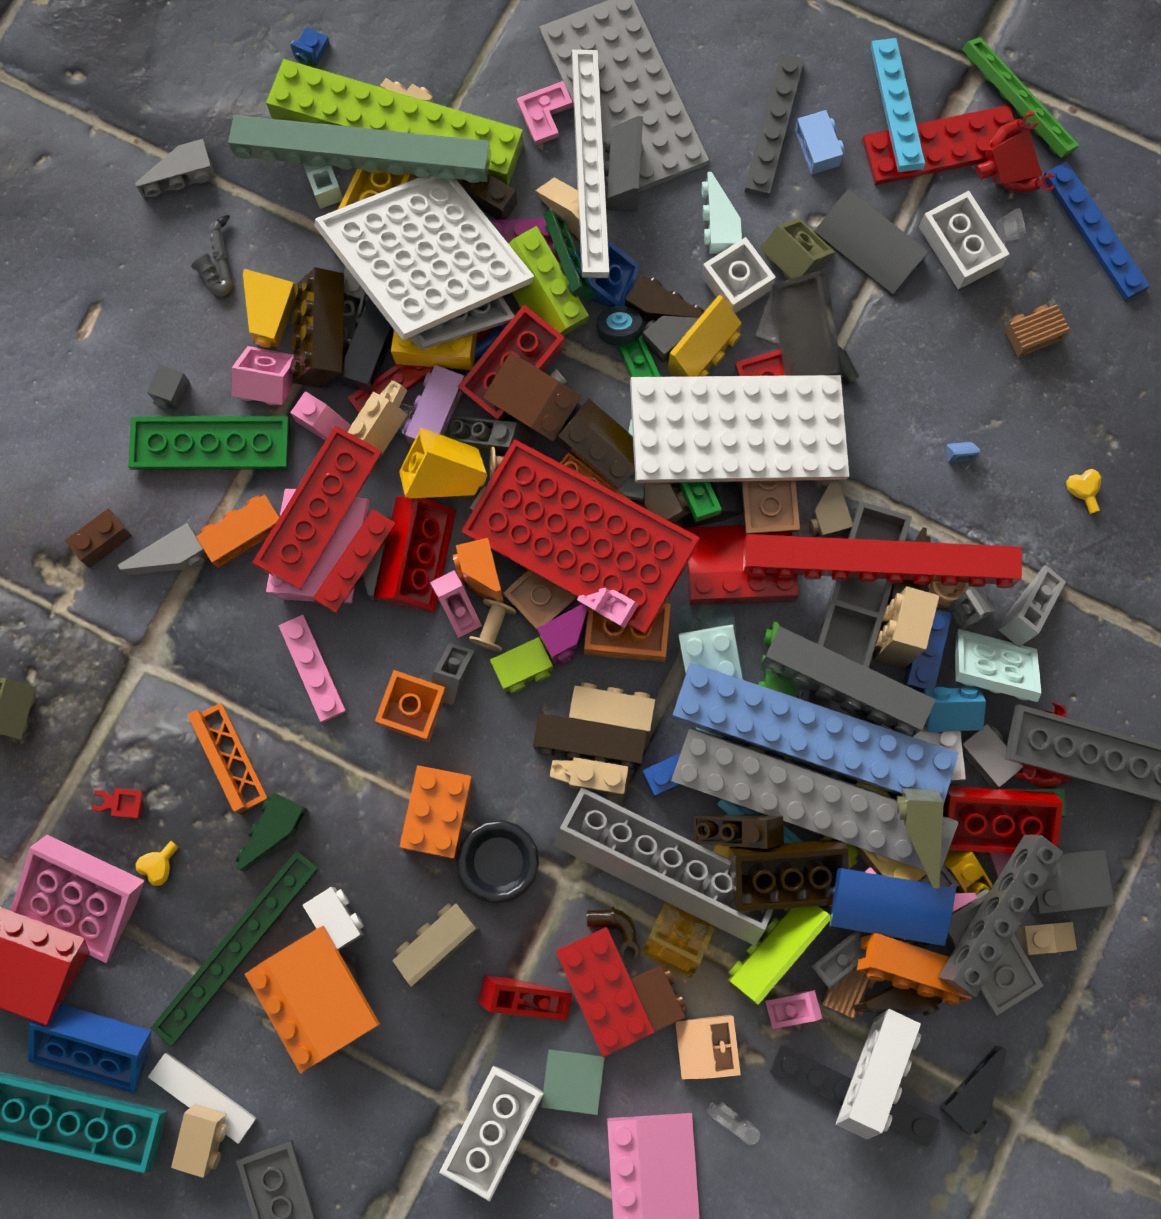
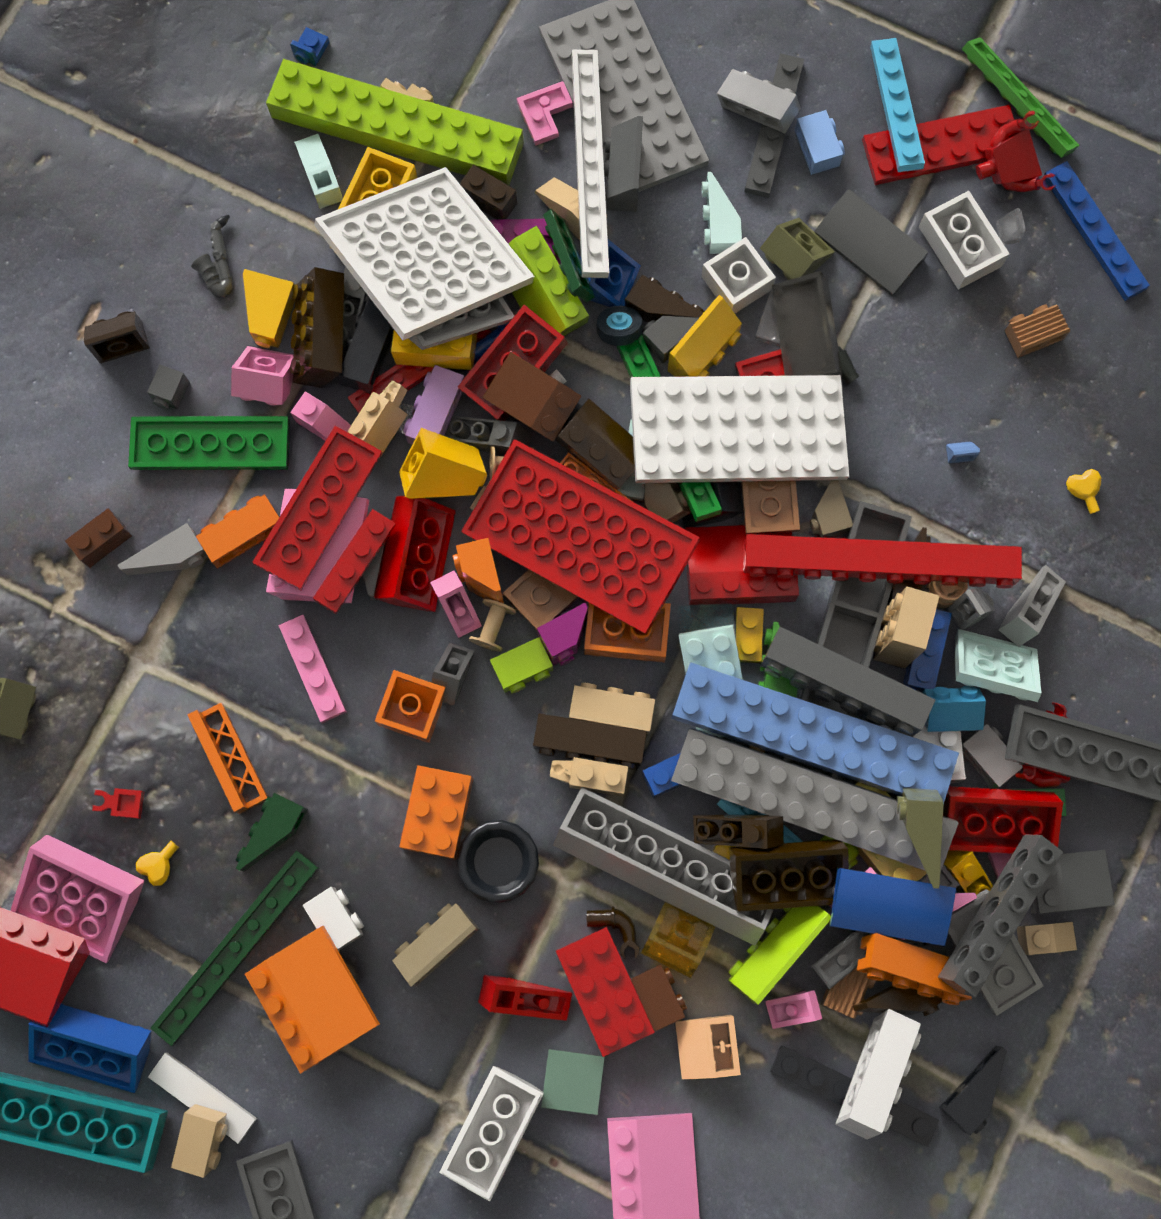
(116, 337): none -> dark brown slope
(181, 167): light grey slope -> none
(360, 148): sand green brick -> none
(610, 605): bright pink slope -> none
(727, 1117): clear plate -> none
(749, 634): none -> yellow plate
(759, 100): none -> light grey brick

